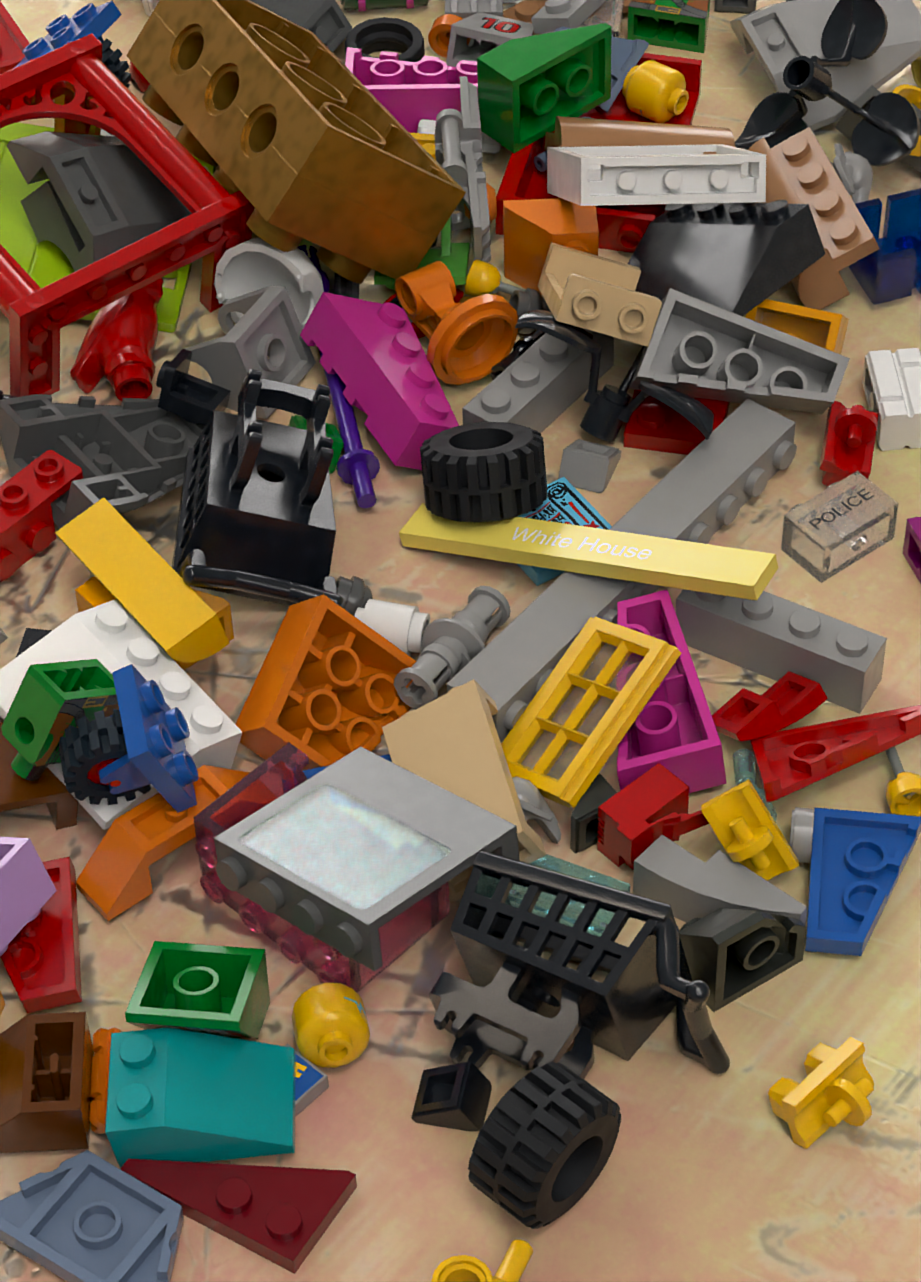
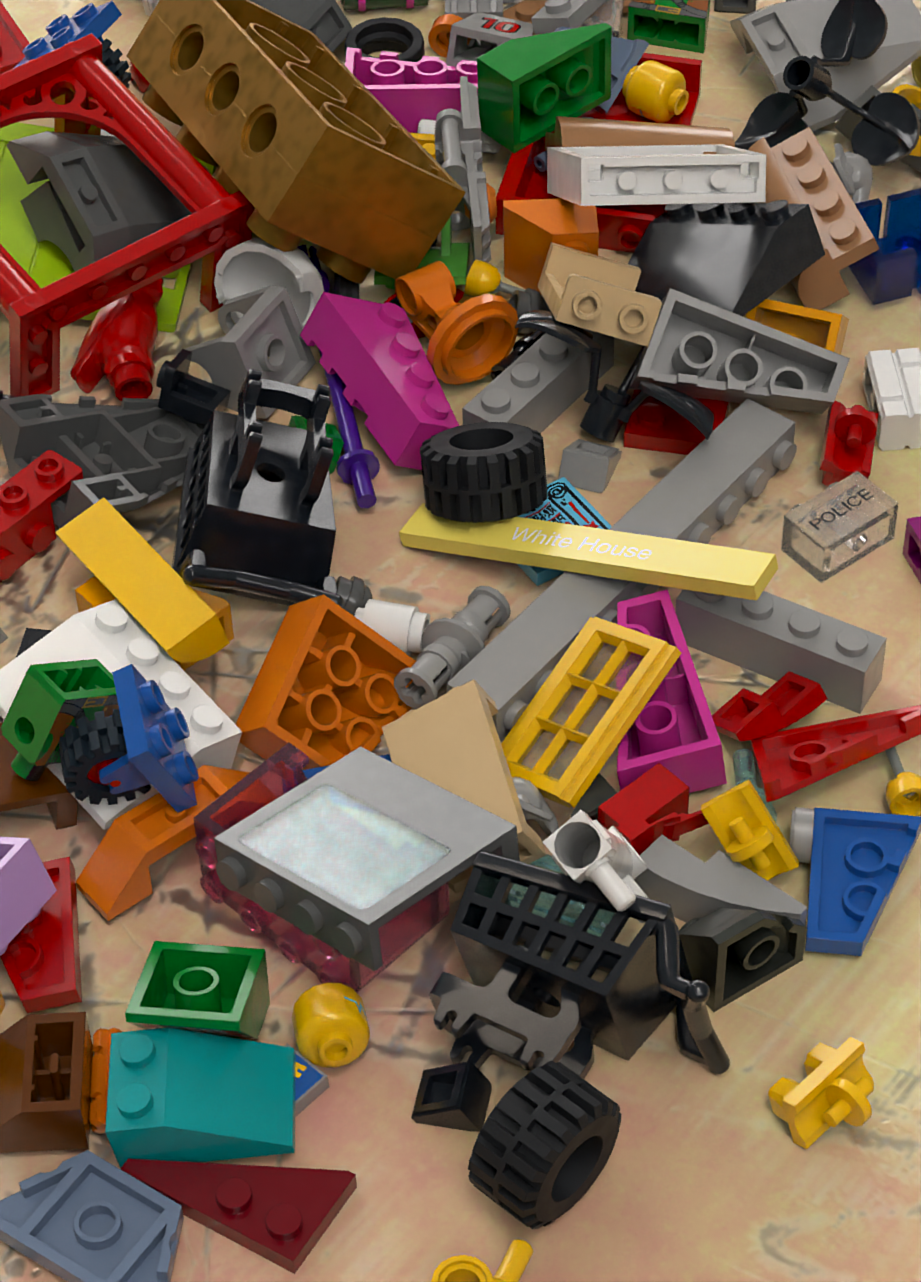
(599, 856): none -> white piece

